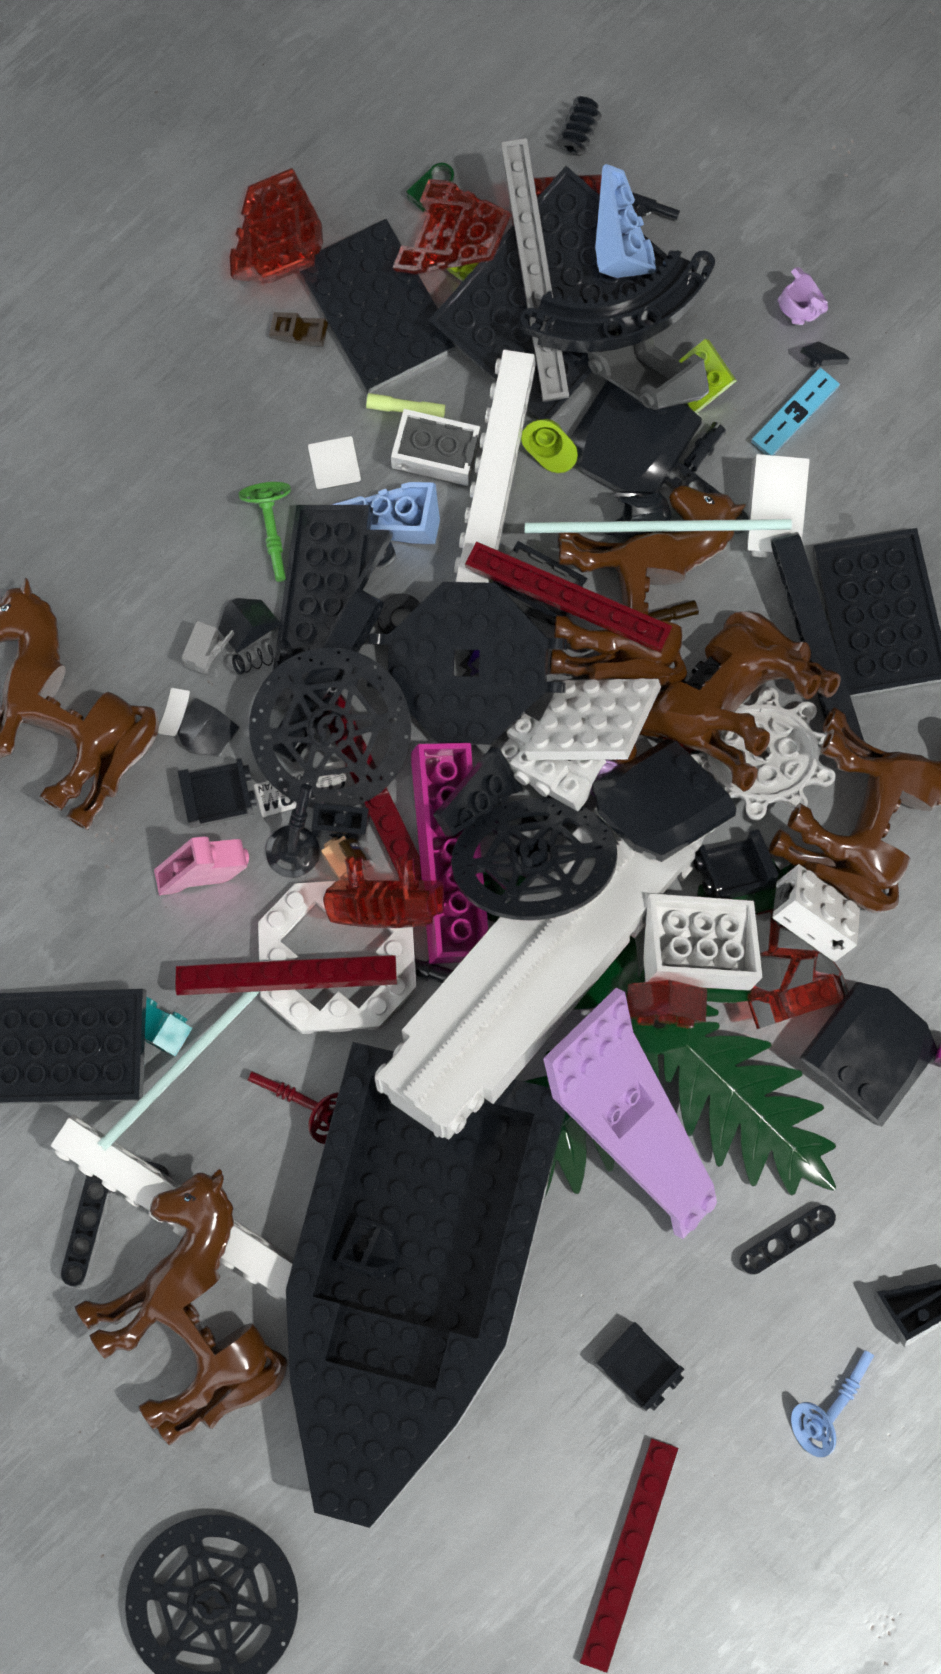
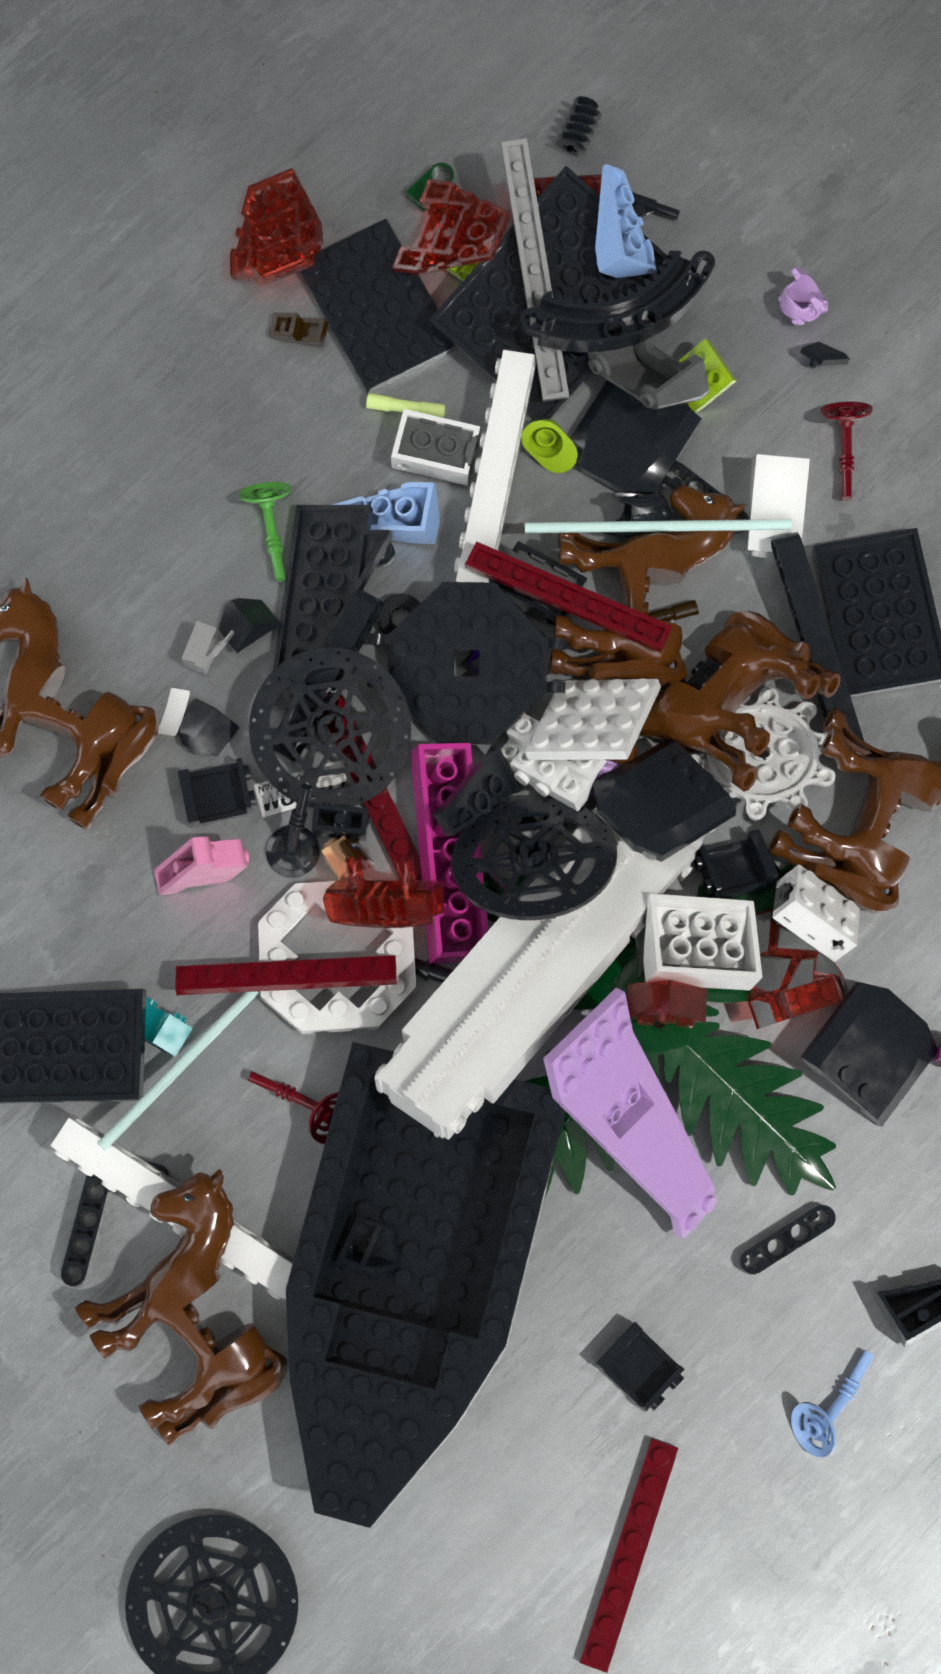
(238, 657): black piece -> none
(334, 462): white sticker -> none
(704, 446): black pin -> none
(795, 412): medium azure tile -> none
(846, 414): none -> dark red dish

